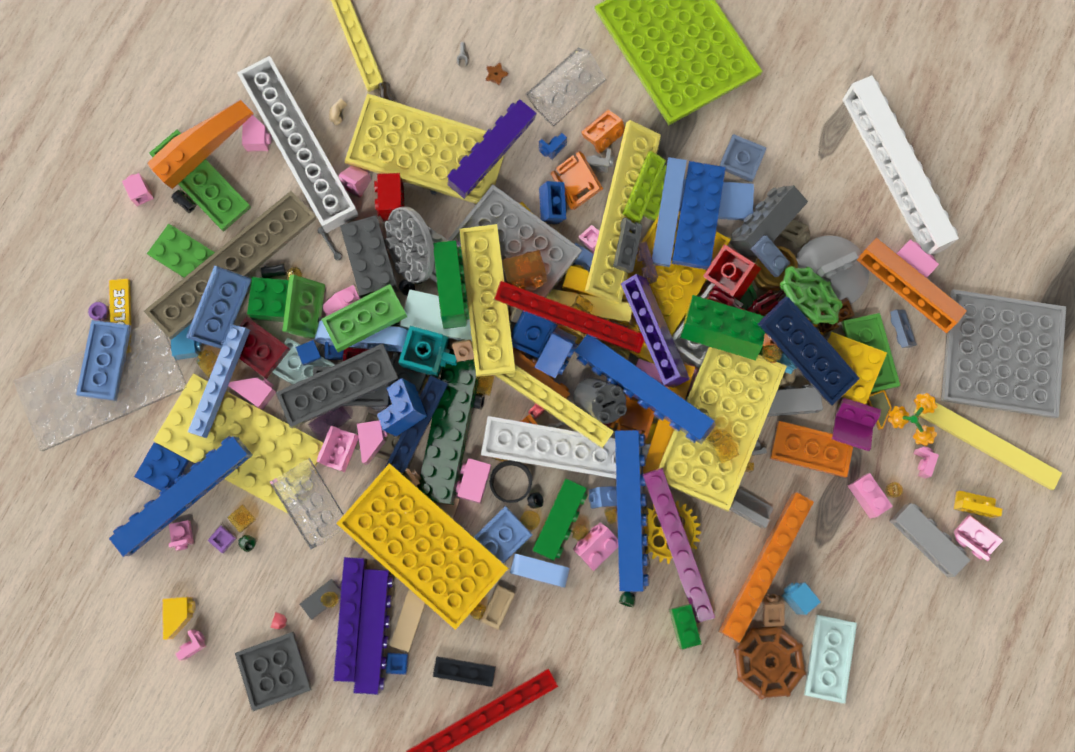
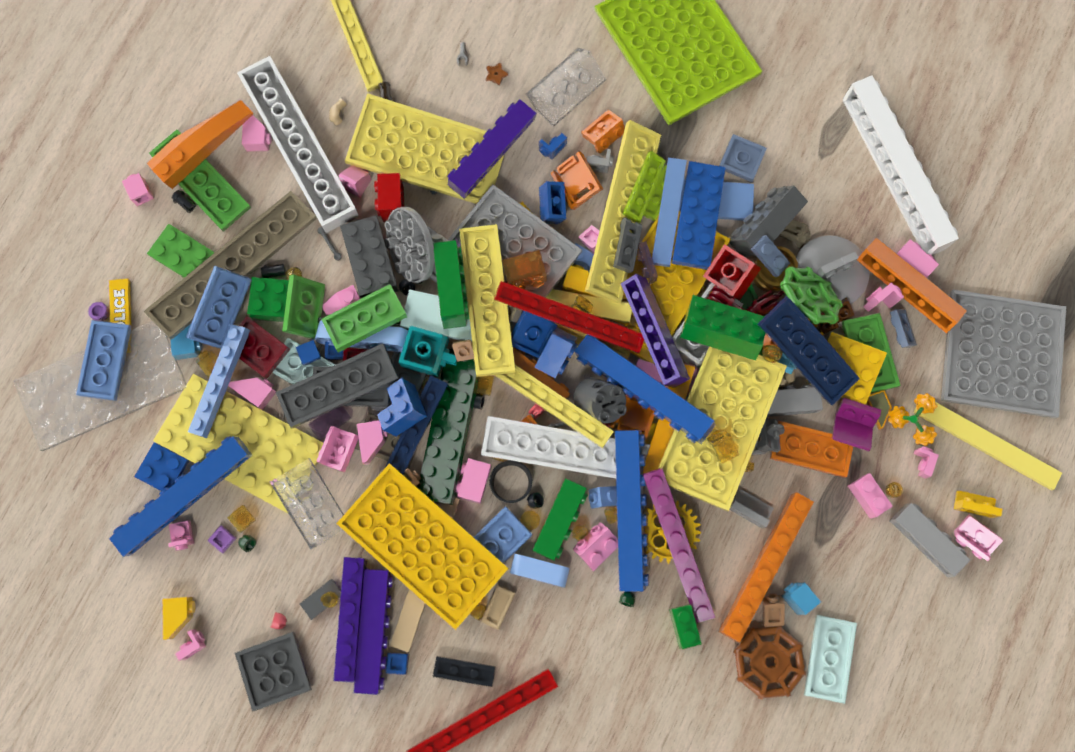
(770, 436): none -> dark grey hips
(889, 295): none -> bright pink bracket

